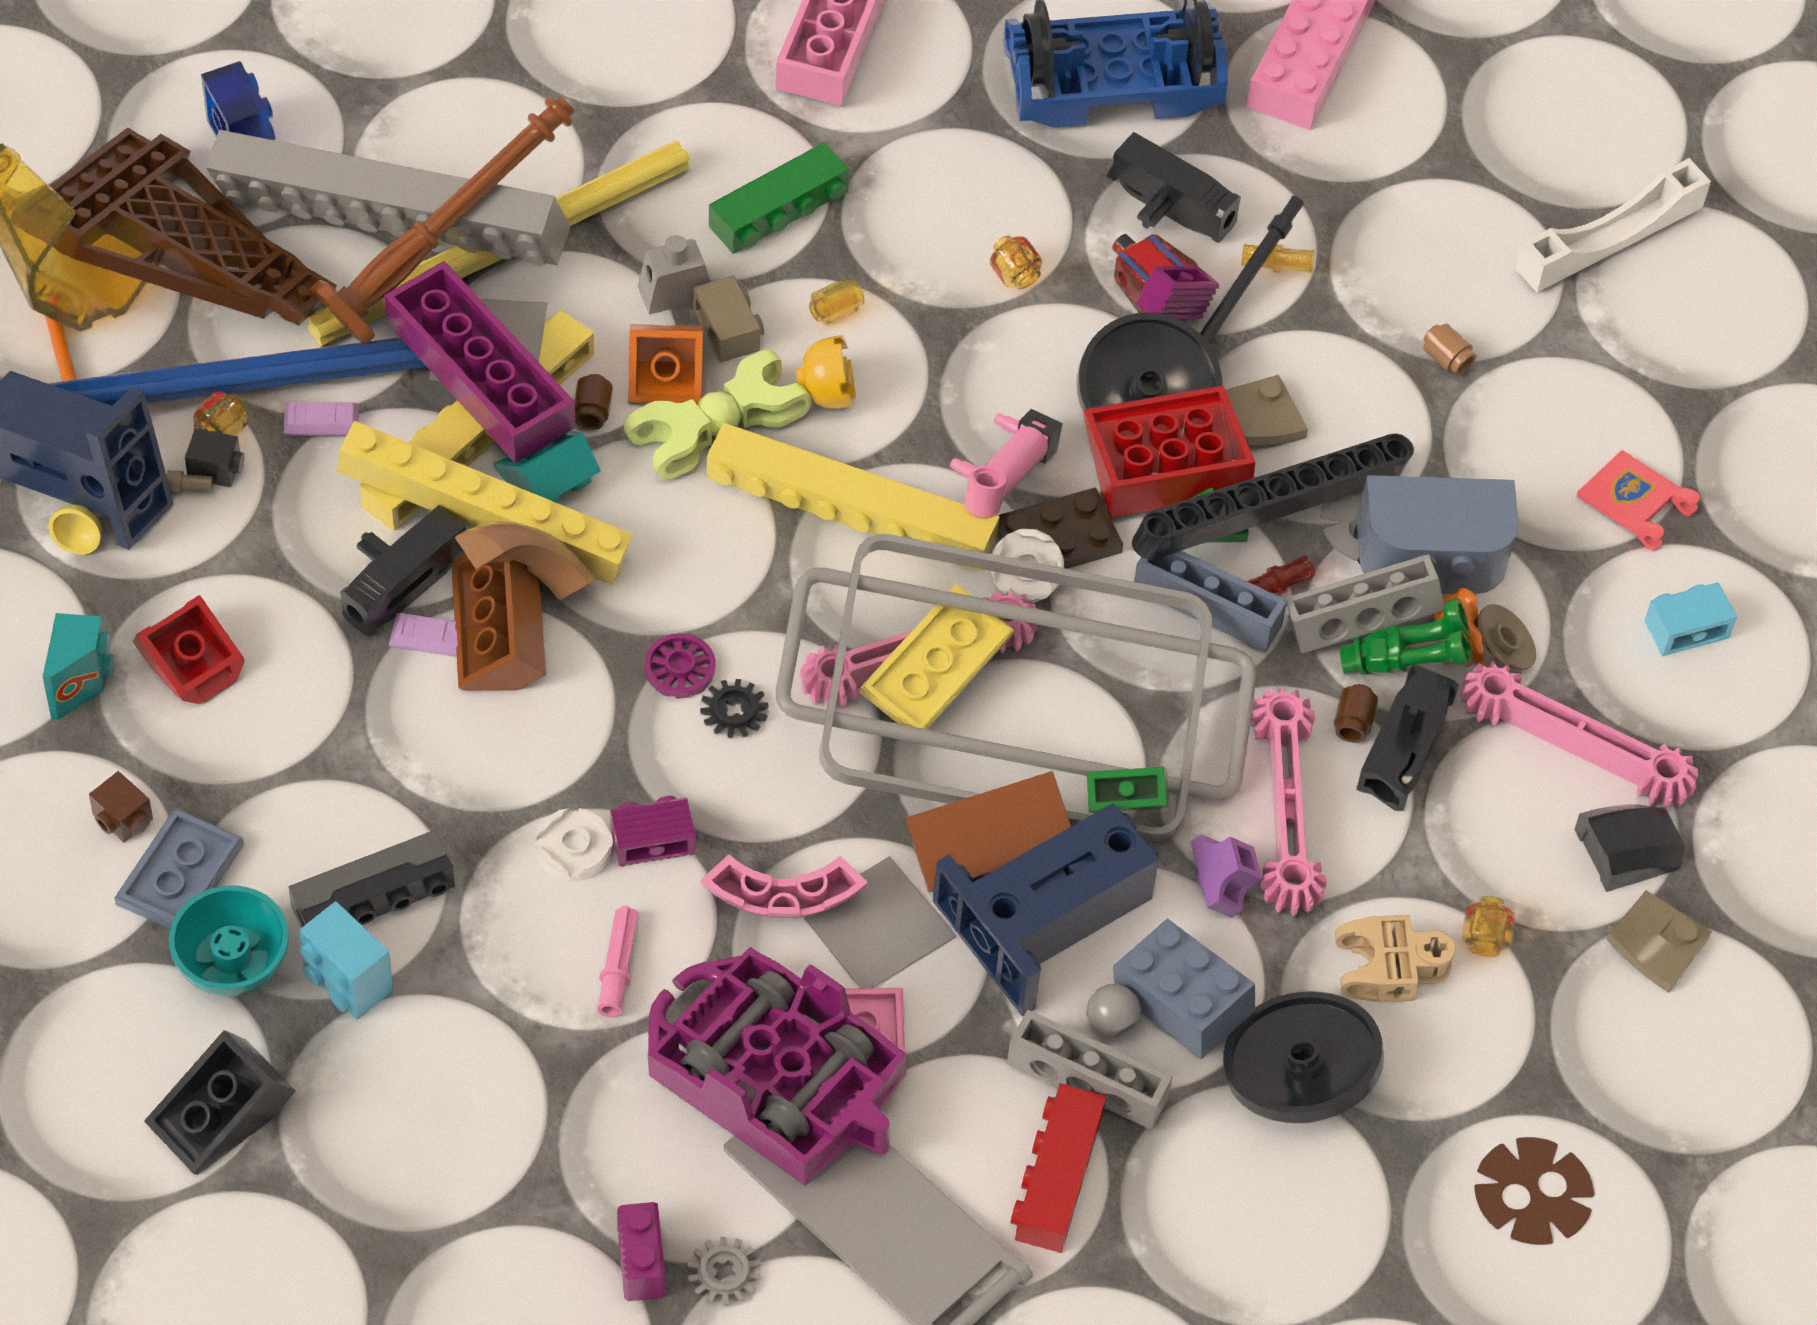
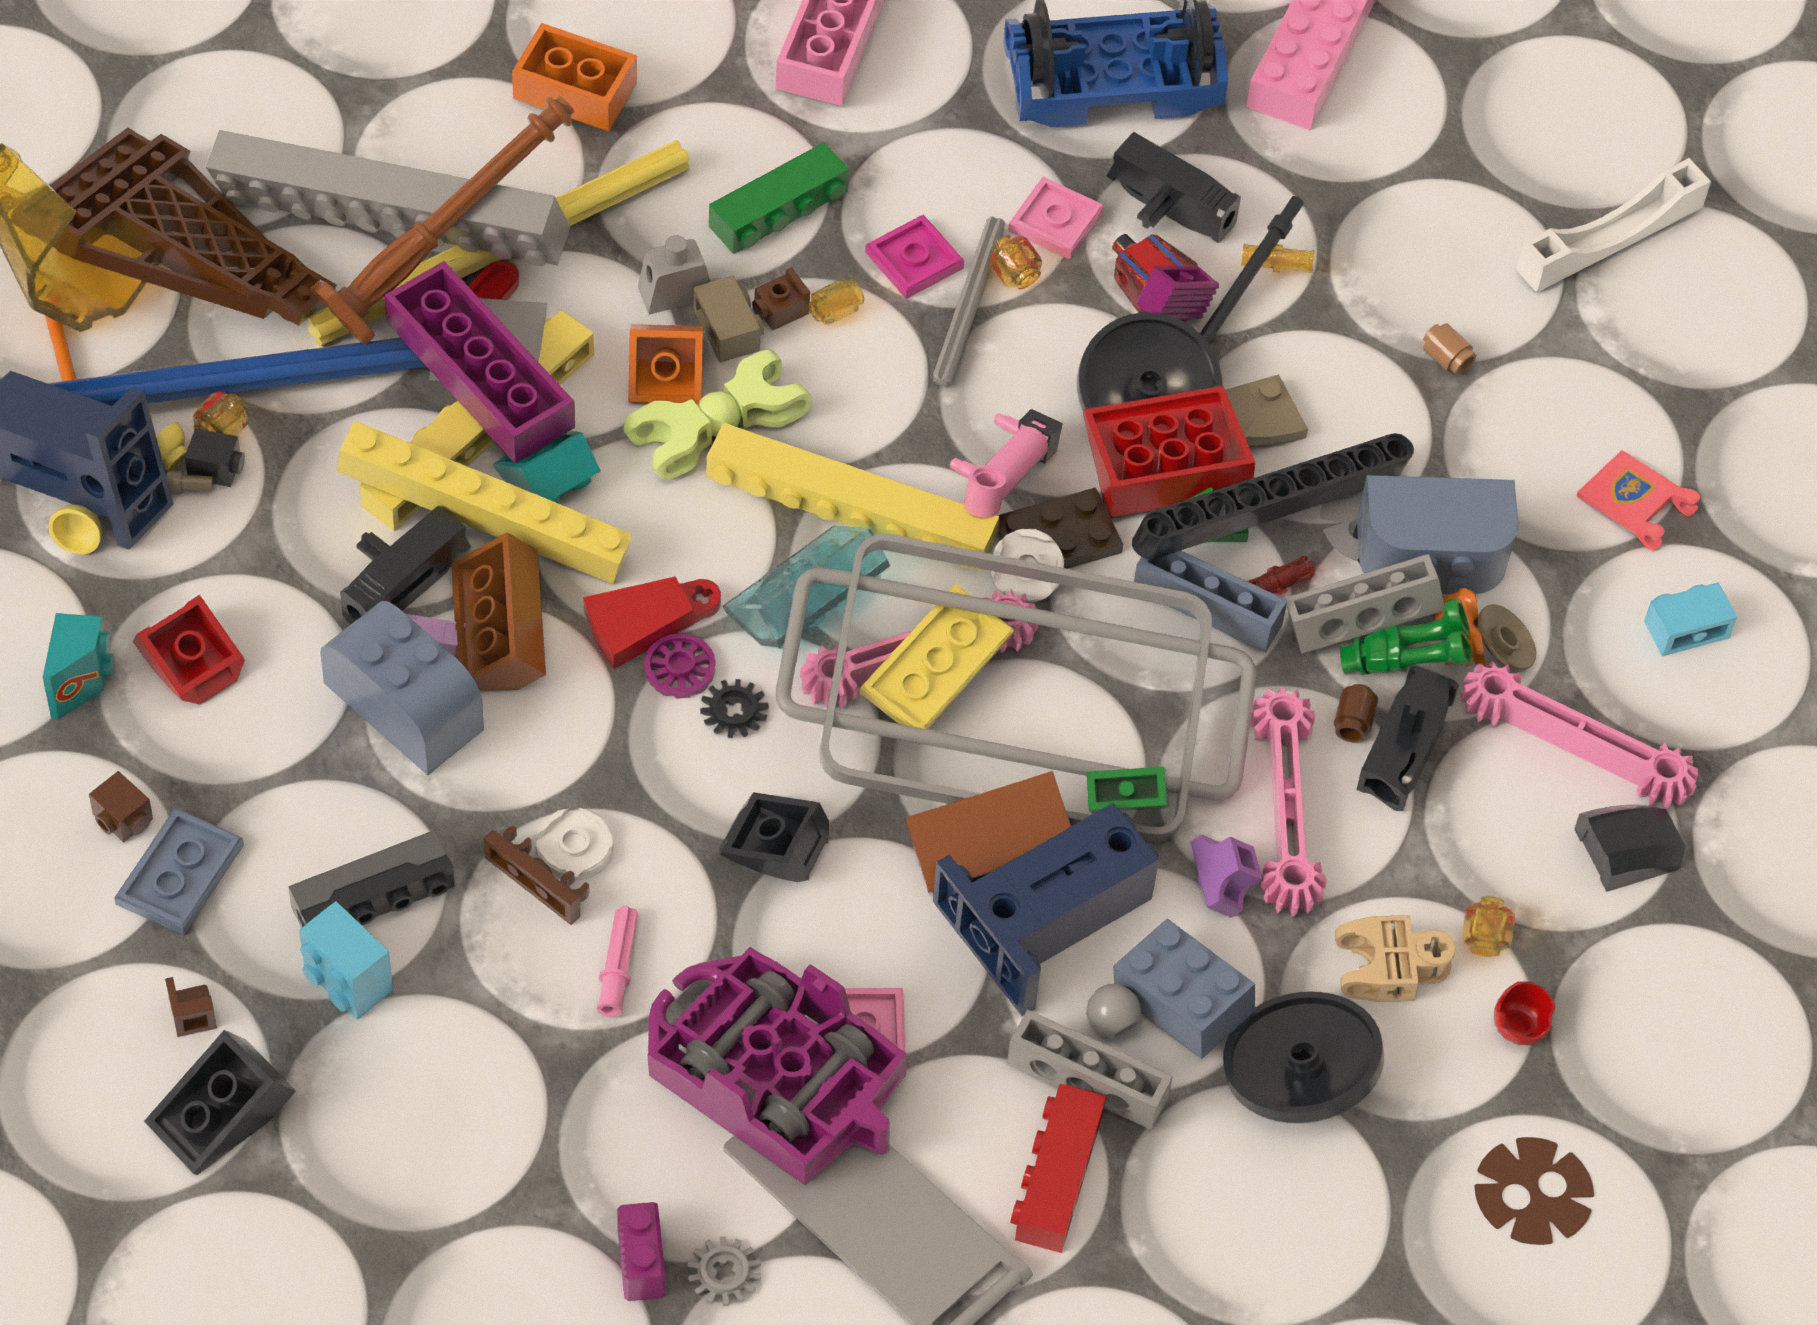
(171, 445): none -> light yellow piece
(191, 1009): none -> reddish brown panel
(234, 102): clear blue brick -> none
(234, 924): teal piece -> none
(319, 418): lavender tile -> none
(404, 685): none -> sand blue brick
(496, 281): none -> red tile
(534, 874): none -> reddish brown plate
(541, 552): medium nougat brick -> none
(580, 70): none -> orange brick
(592, 401): reddish brown brick -> none
(637, 616): none -> red piece
(652, 830): magenta brick -> none
(767, 603): none -> clear light blue slope
(777, 836): none -> black slope
(782, 300): none -> reddish brown brick
(784, 898): bright pink brick -> none
(828, 374): yellow cylinder -> none
(881, 926): light grey sticker -> none
(914, 256): none -> dark pink tile
(968, 303): none -> light grey axle
(1056, 217): none -> bright pink tile
(1524, 1013): none -> red hair
(1658, 940): dark tan plate -> none

